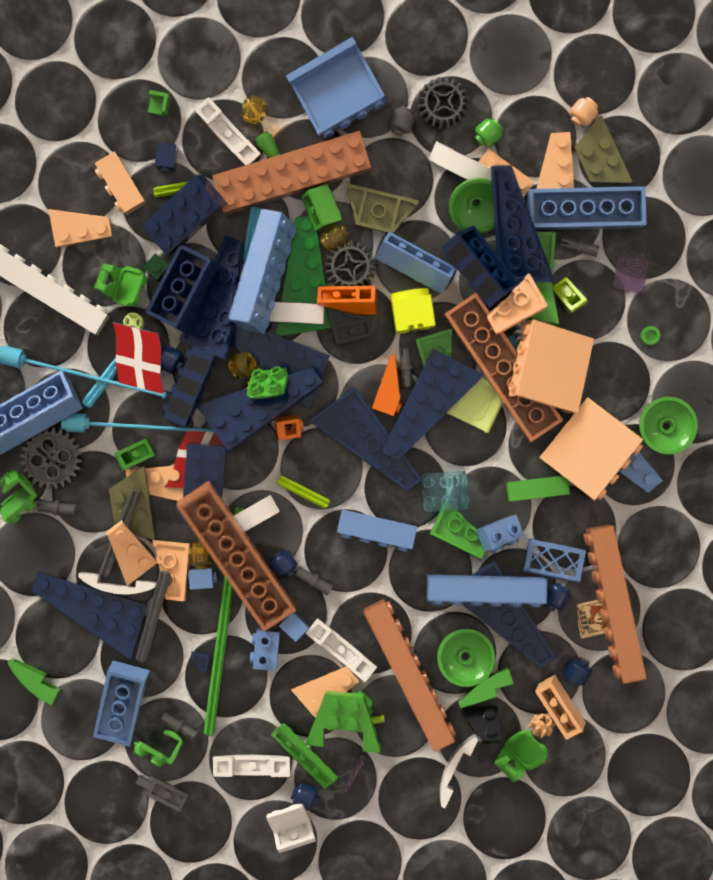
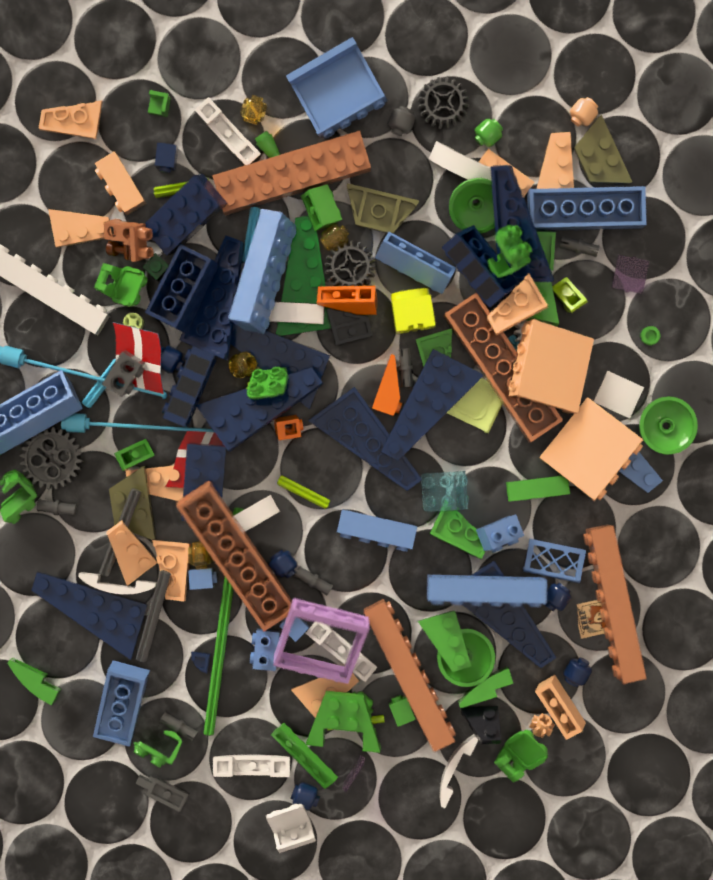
(74, 120): none -> light nougat wing
(120, 371): none -> dark grey brick
(133, 237): none -> nougat hips
(326, 616): none -> lavender window
(401, 710): none -> bright green brick
(447, 638): none -> bright green wing
(514, 250): none -> bright green piece
(618, 394): none -> white sticker

